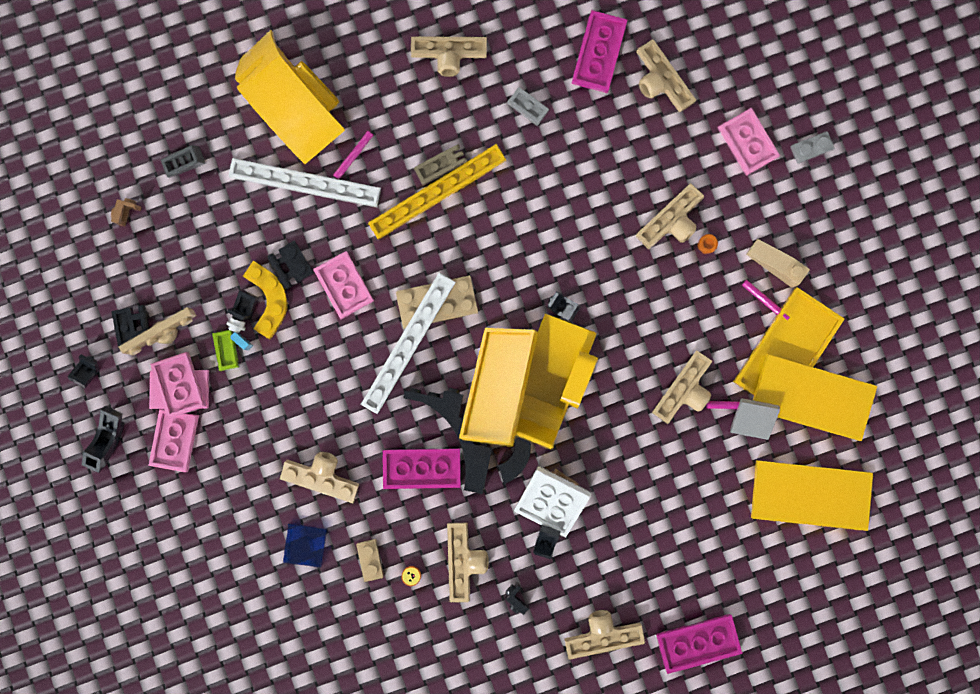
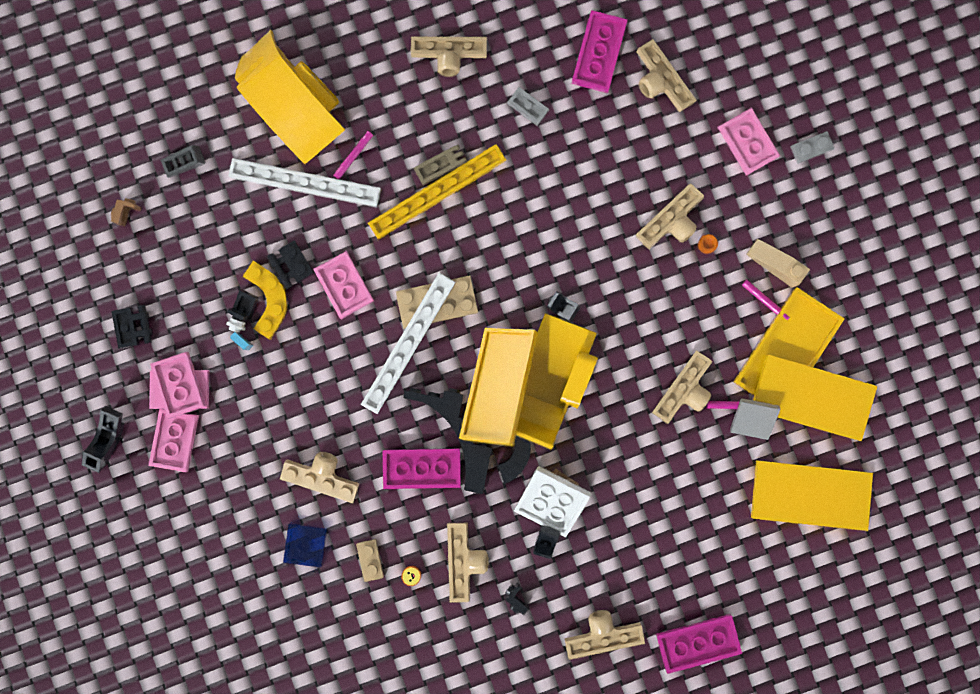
(84, 371): black bracket -> none
(161, 332): tan plate -> none
(225, 350): lime tile -> none

